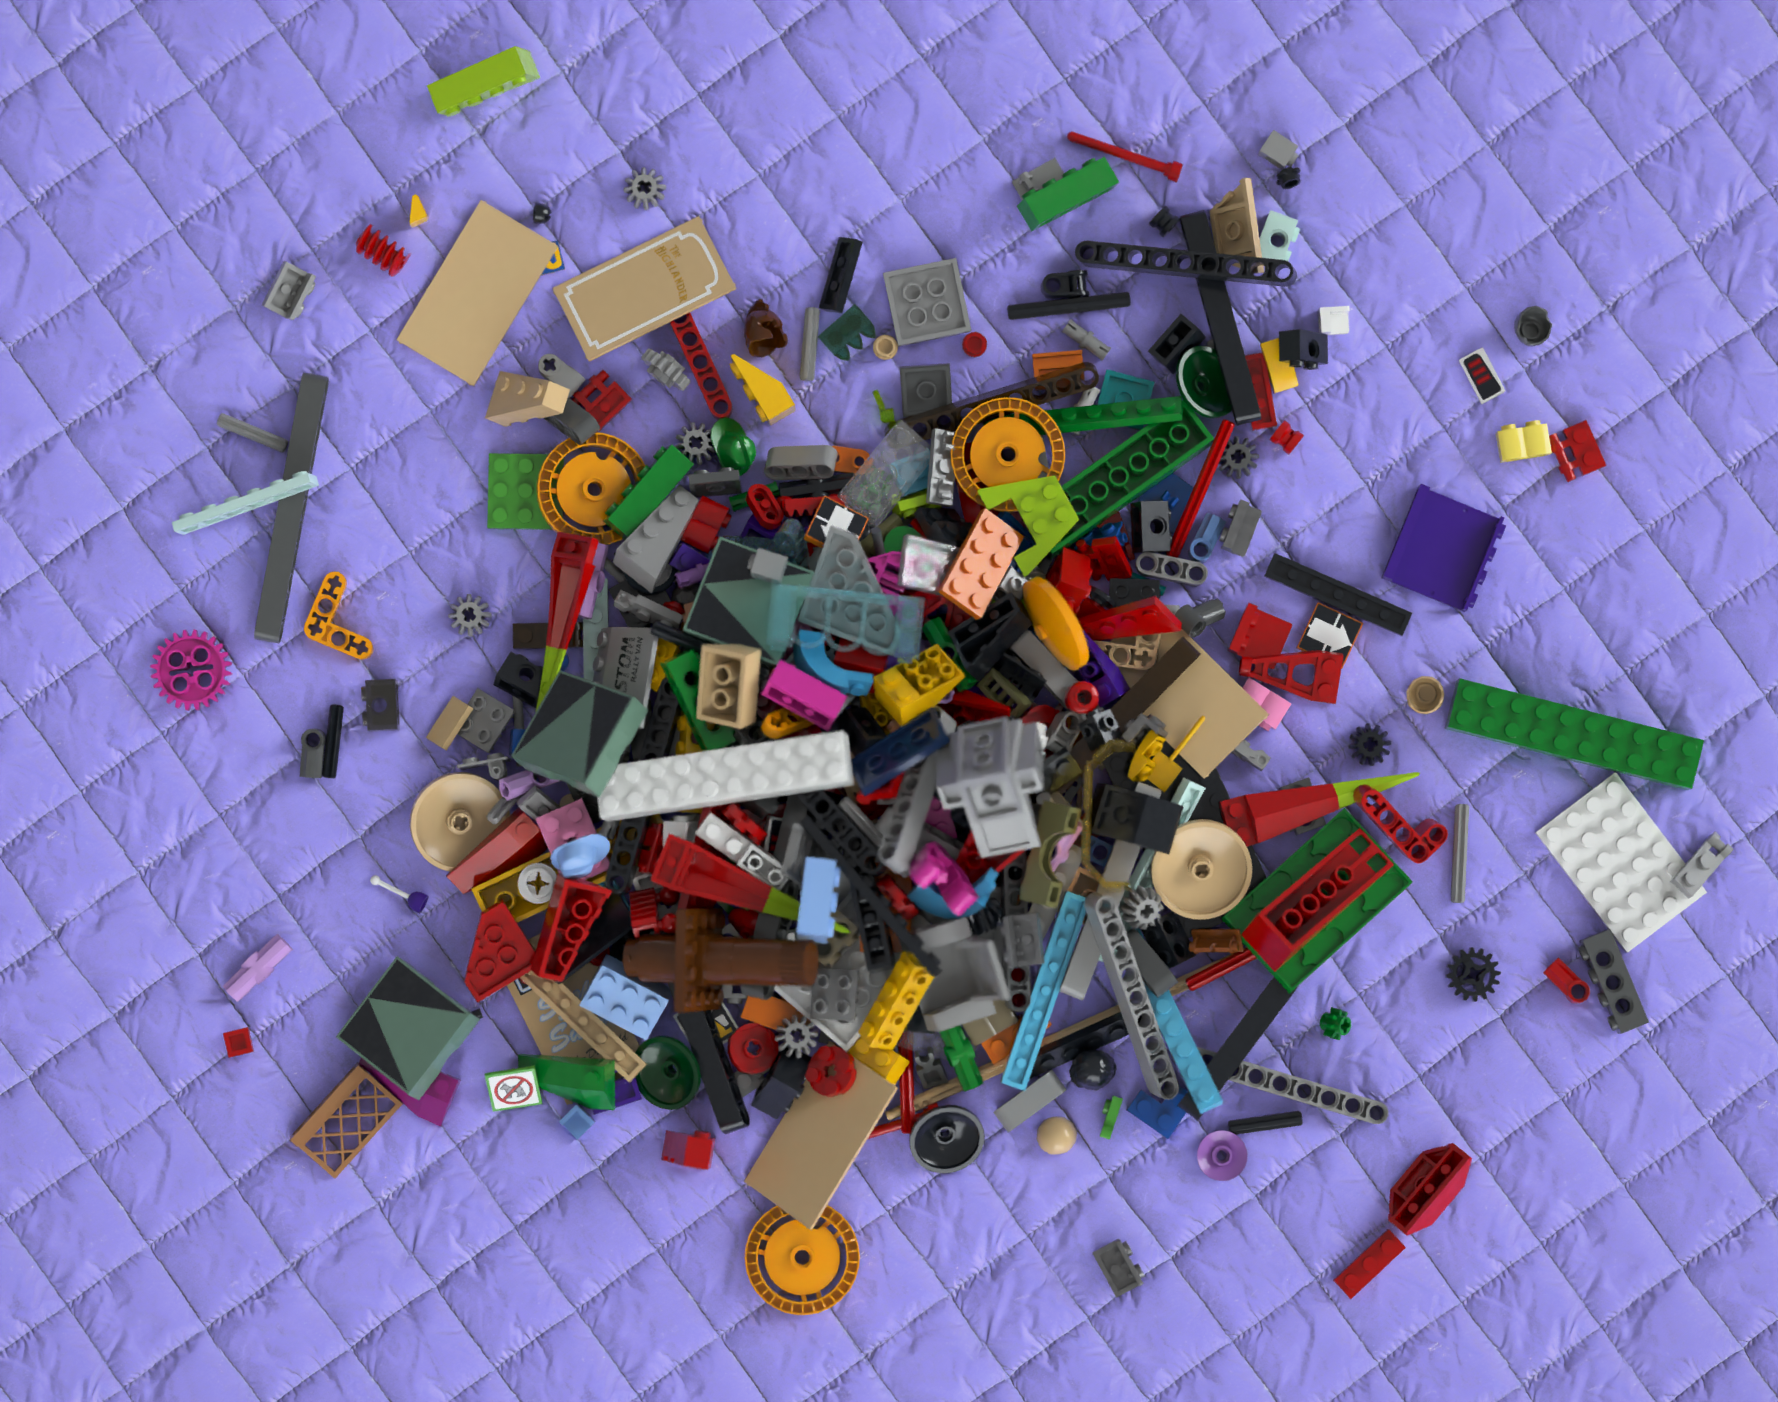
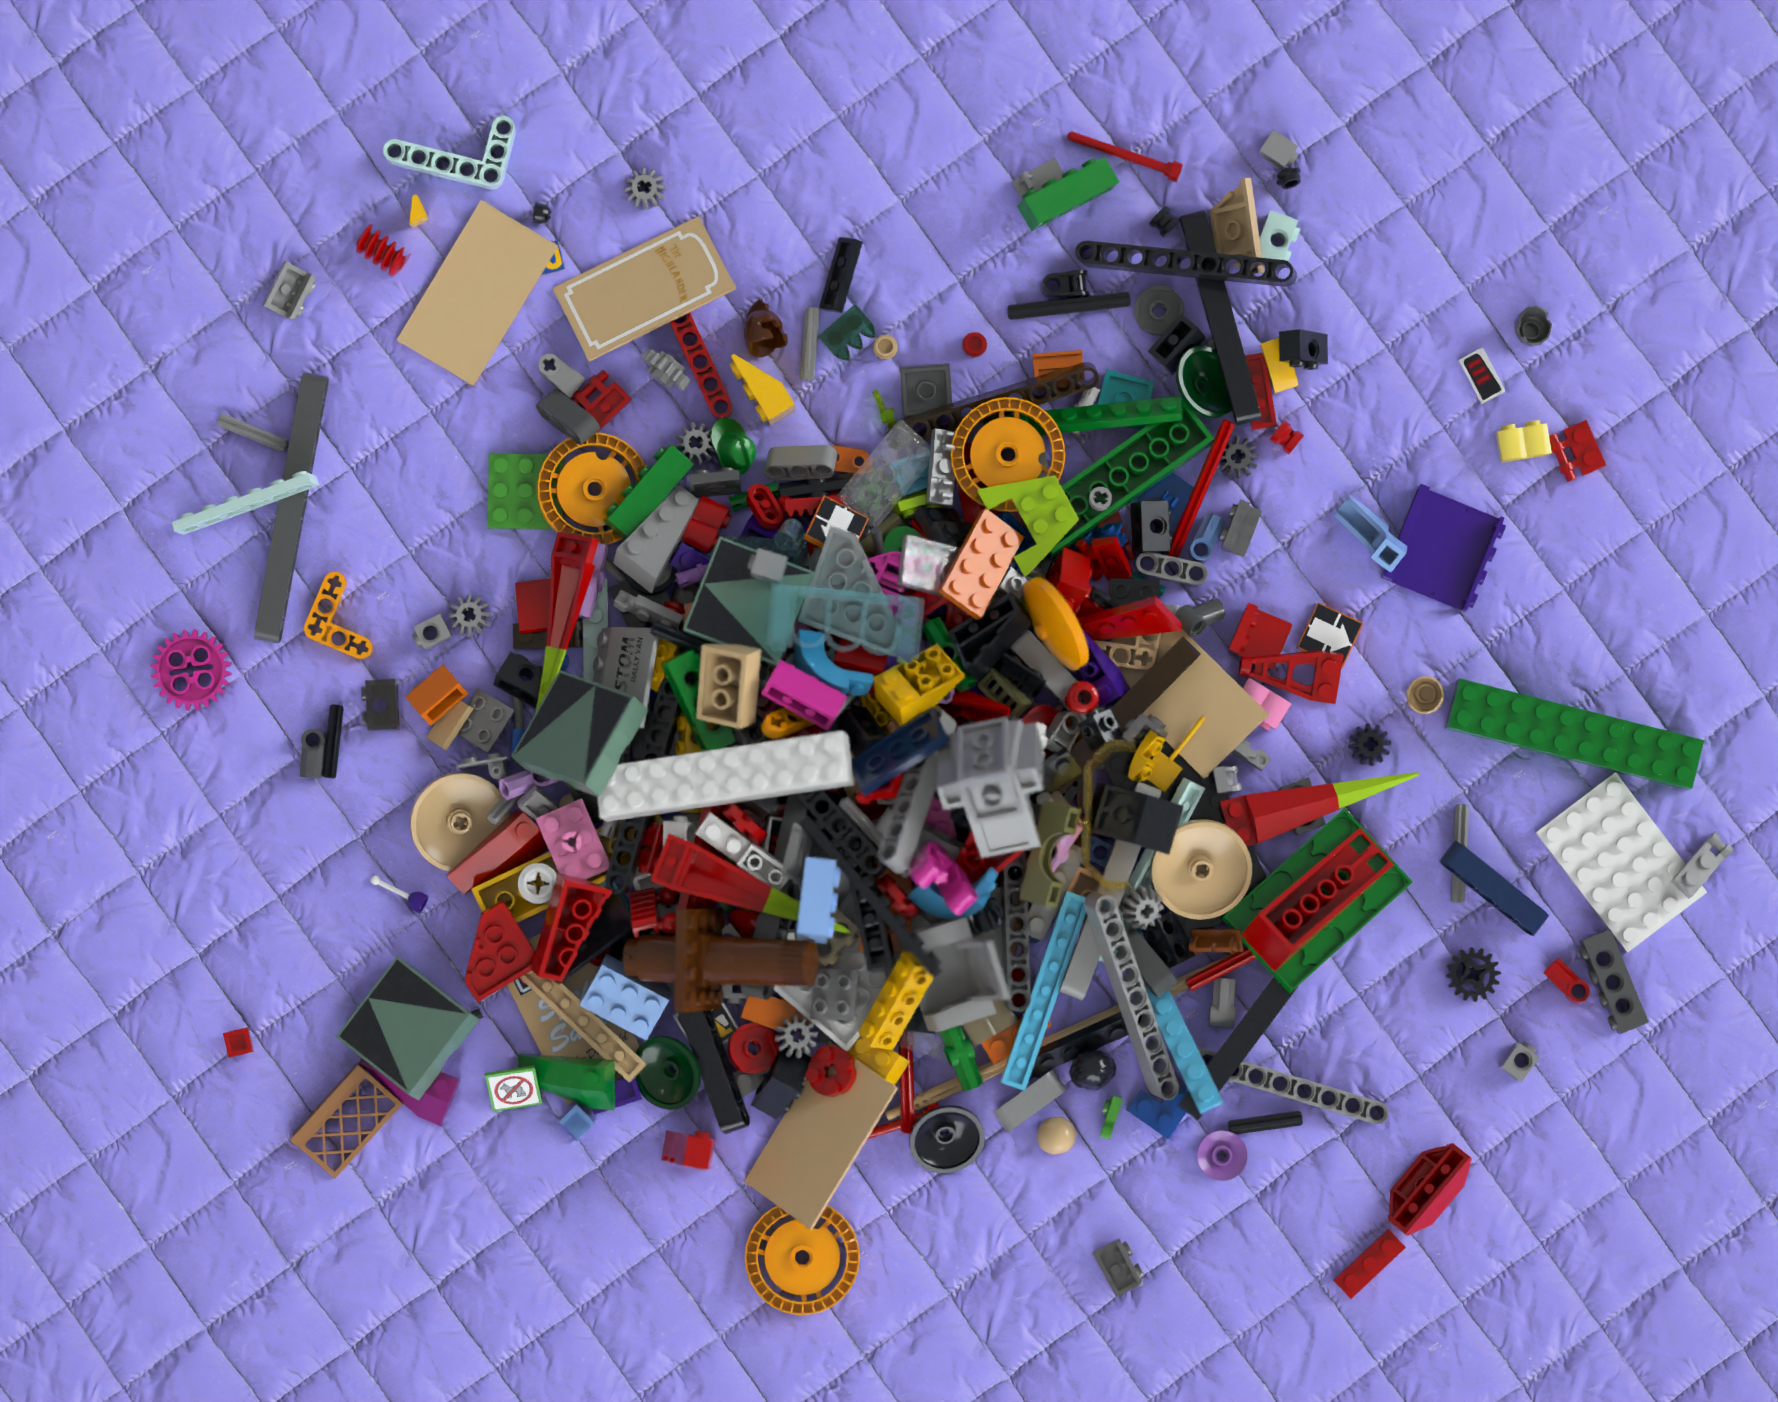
(257, 967): lavender piece -> none
(436, 695): none -> orange piece
(442, 636): none -> light grey brick
(457, 162): none -> light aqua beam
(483, 80): lime wedge -> none
(523, 398): tan wedge -> none
(533, 605): none -> red slope
(579, 856): light blue piece -> none
(927, 302): light grey plate -> none
(930, 1070): dark grey plate -> none
(1022, 940): flat silver bracket -> none
(1086, 339): light grey pin -> none
(1101, 491): none -> light grey bush
(1149, 299): none -> dark grey plate
(1222, 1010): none -> light grey piece
(1227, 779): none -> light grey plate
(1333, 320): white panel -> none
(1335, 1023): green gear -> none
(1338, 594): black plate -> none
(1372, 532): none -> light blue arch
(1394, 821): red beam -> none
(1494, 888): none -> dark blue beam
(1509, 1066): none -> light grey brick

